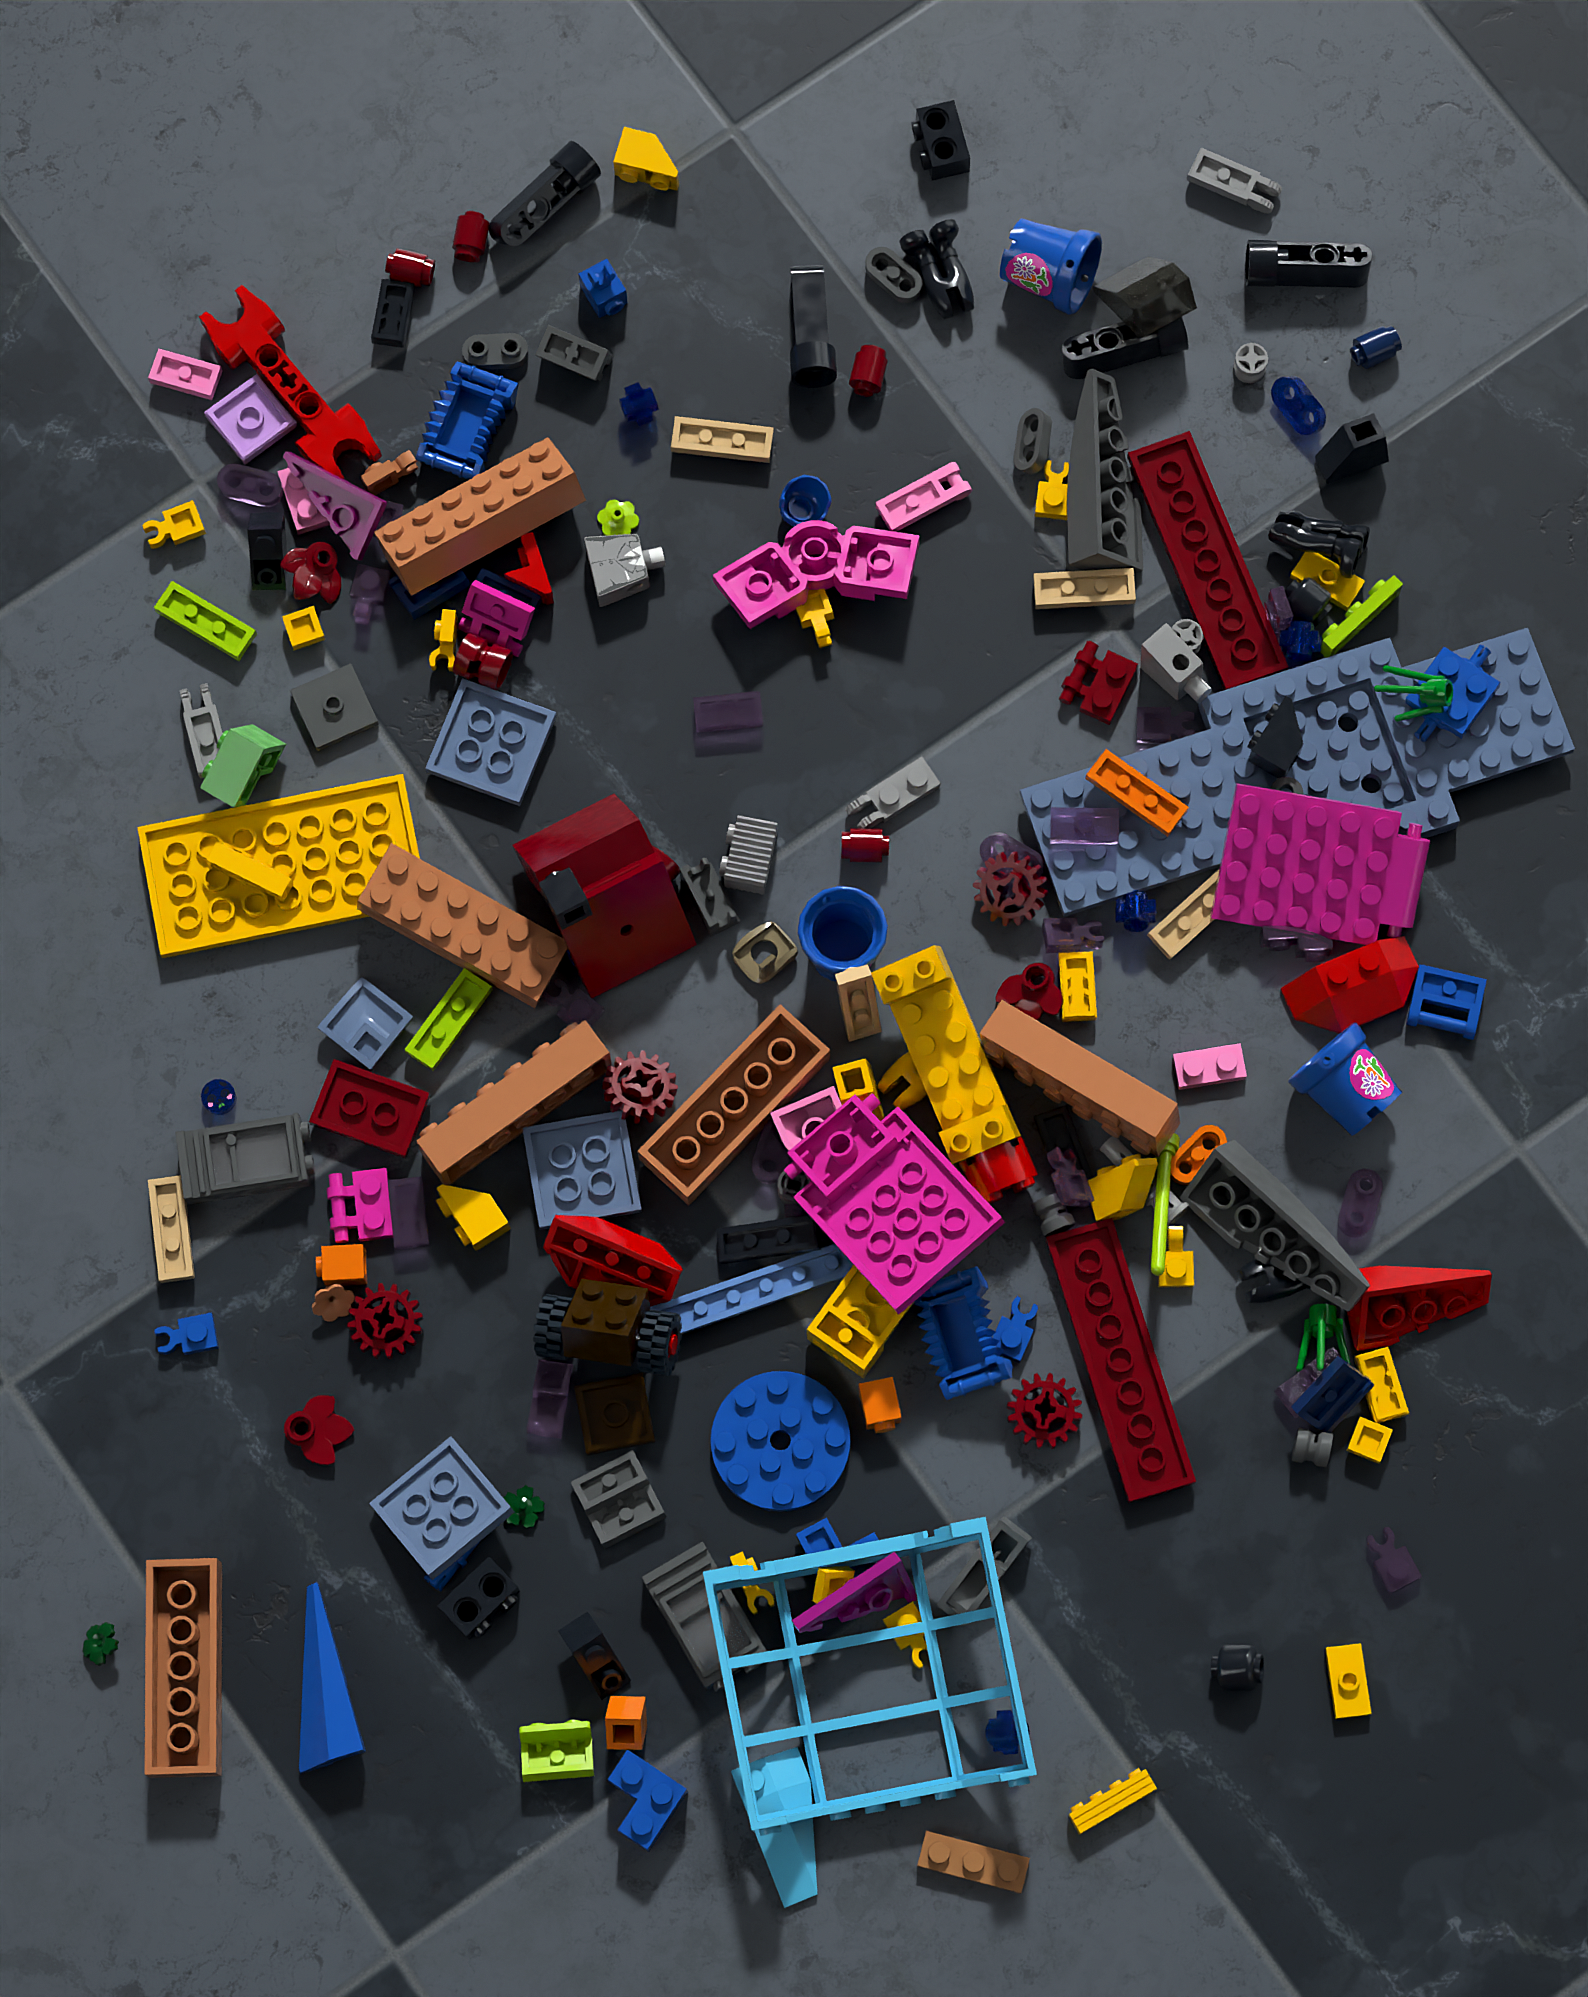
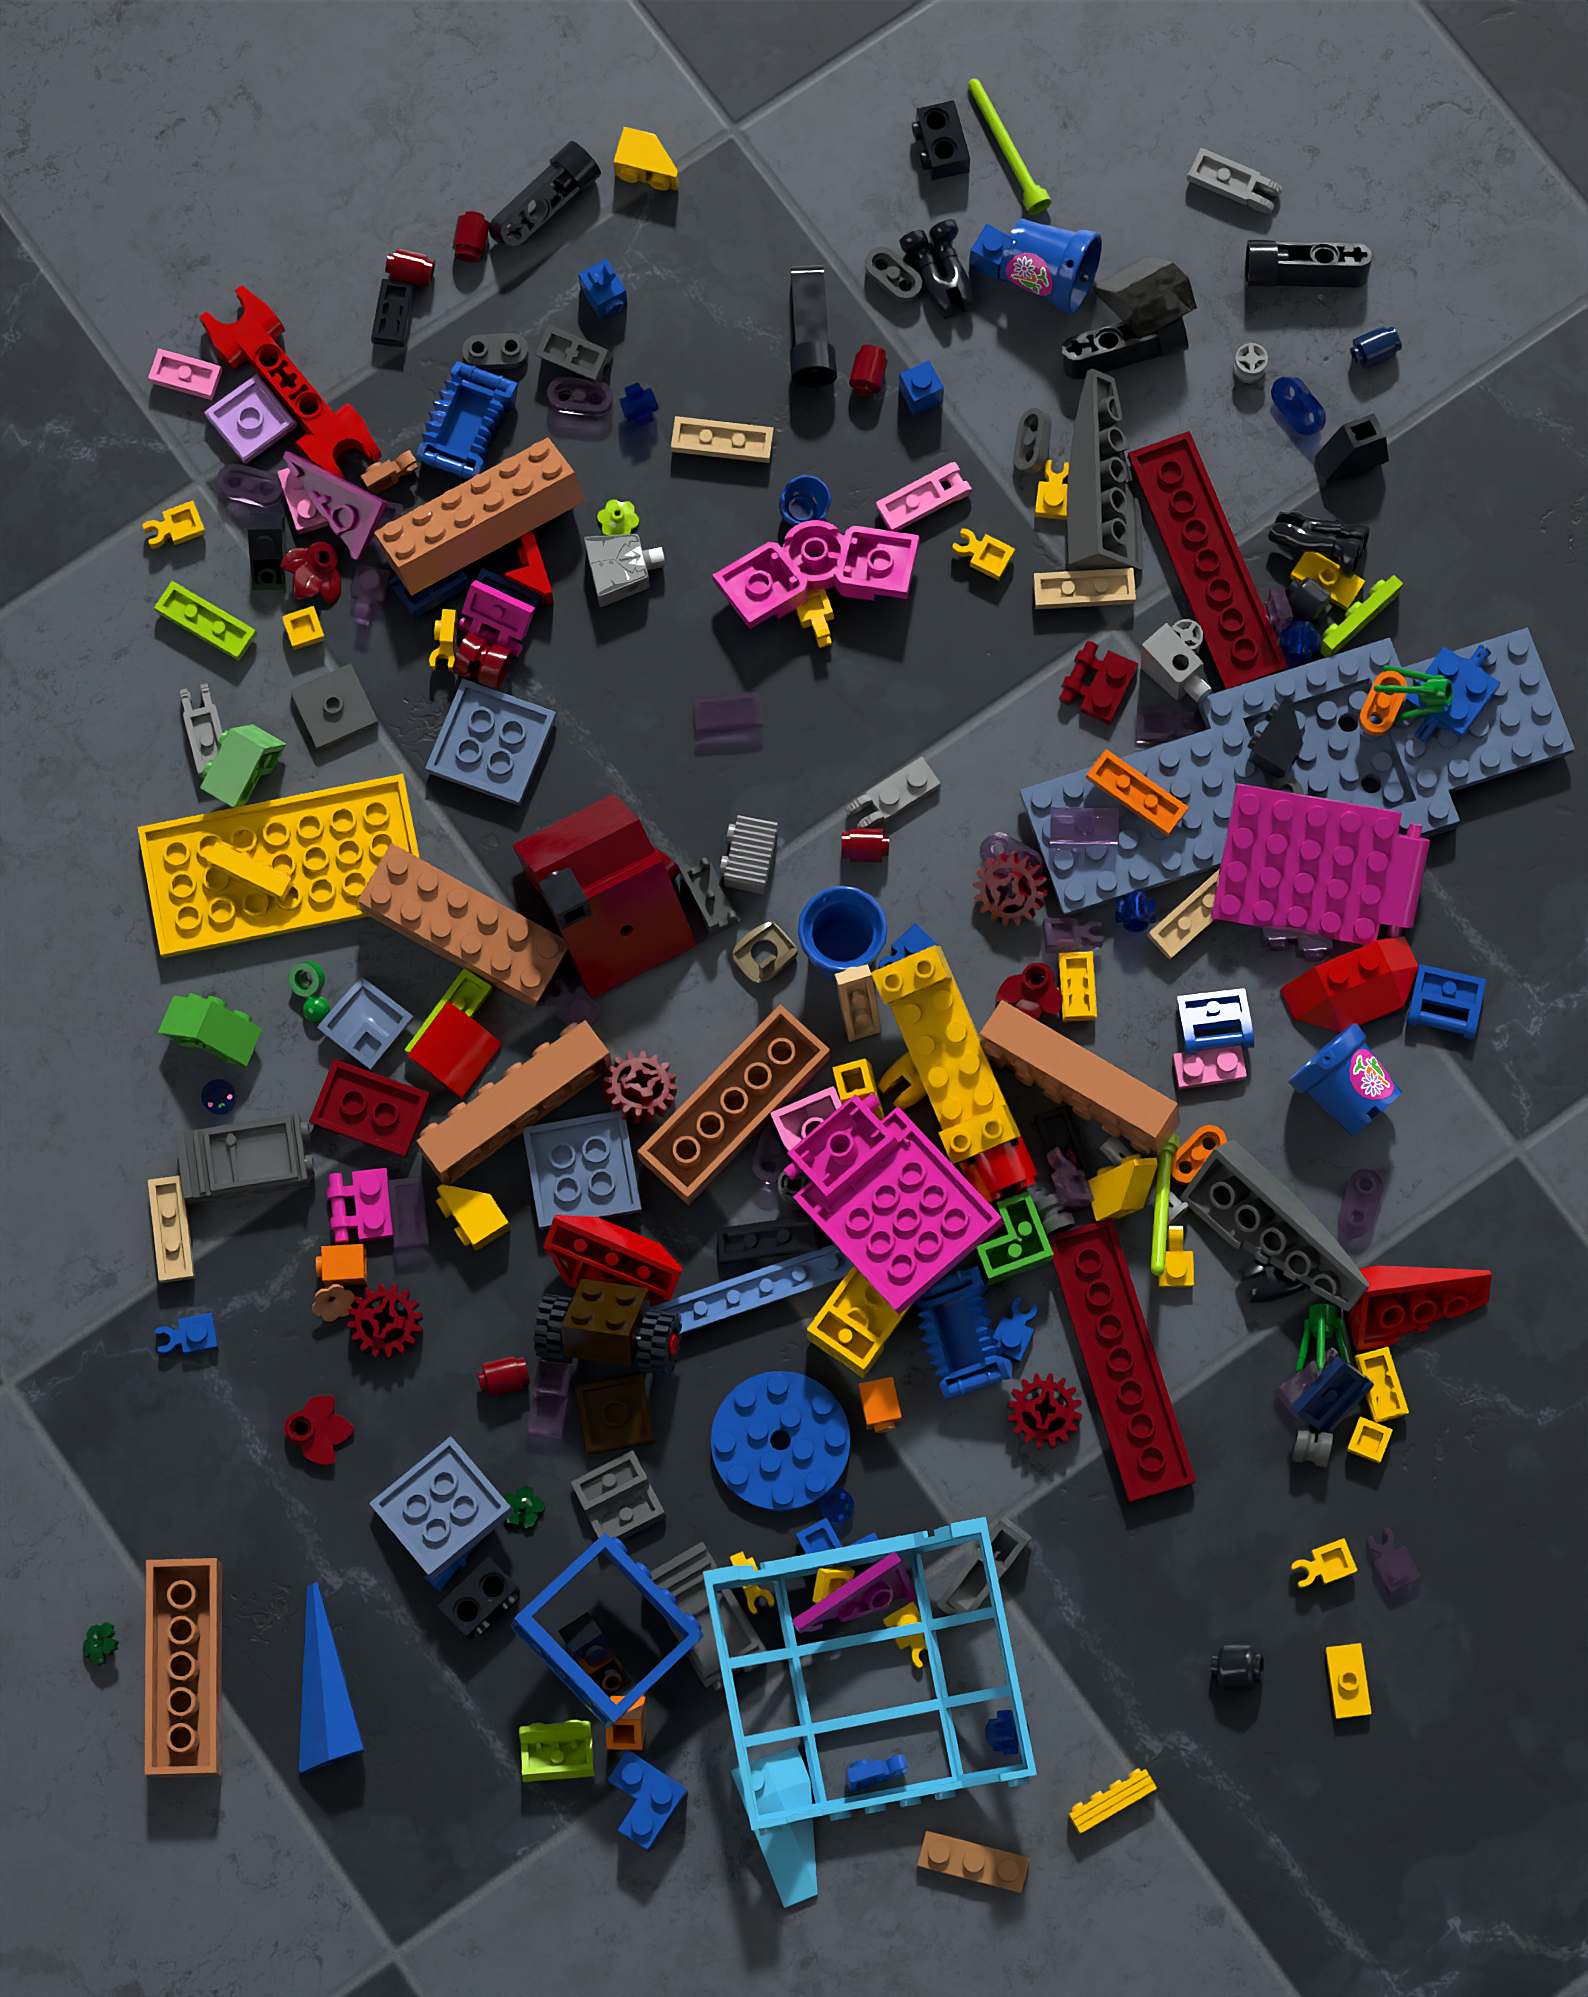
(211, 1027): none -> bright green brick
(315, 1006): none -> green plate
(454, 1049): none -> red slope
(503, 1376): none -> dark red brick
(567, 1669): none -> blue window
(581, 395): none -> clear purple plate
(836, 1505): none -> clear blue tile
(867, 1773): none -> blue plate
(909, 943): none -> blue plate
(921, 387): none -> blue brick
(987, 556): none -> yellow plate
(988, 251): none -> blue brick
(1022, 1245): none -> bright green brick
(1035, 198): none -> lime piece
(1212, 1012): none -> plate
(1330, 1563): none -> yellow plate
(1382, 705): none -> orange plate

